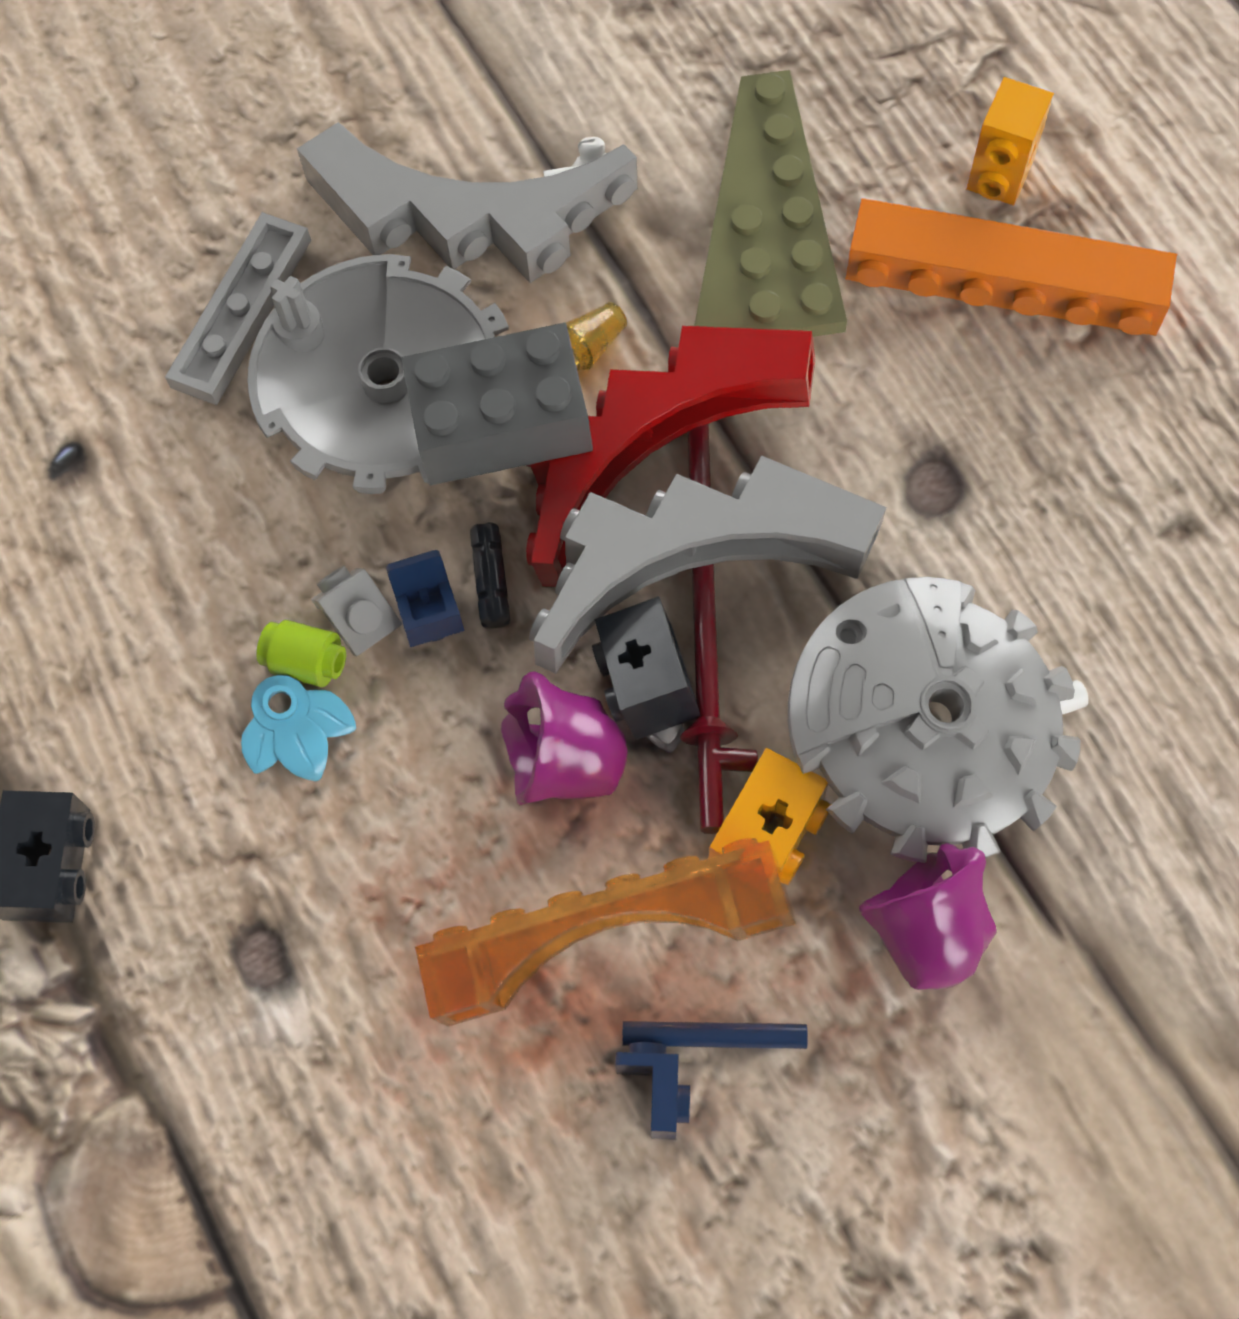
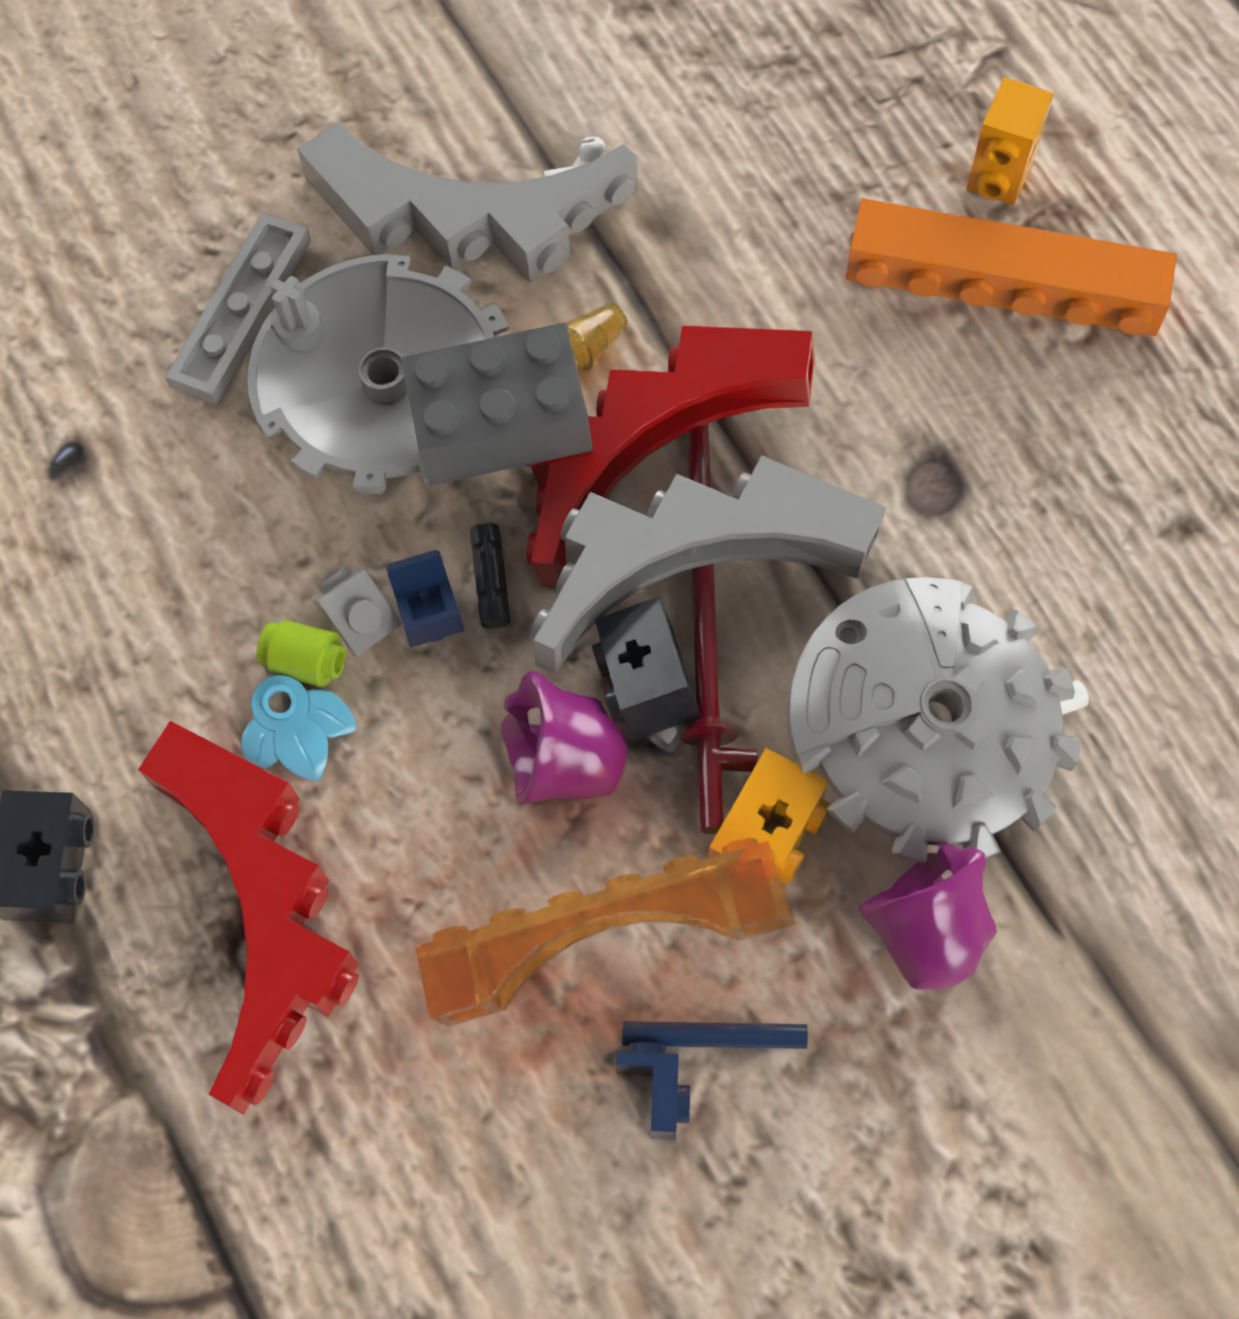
(277, 890): none -> red arch
(769, 236): olive wing -> none

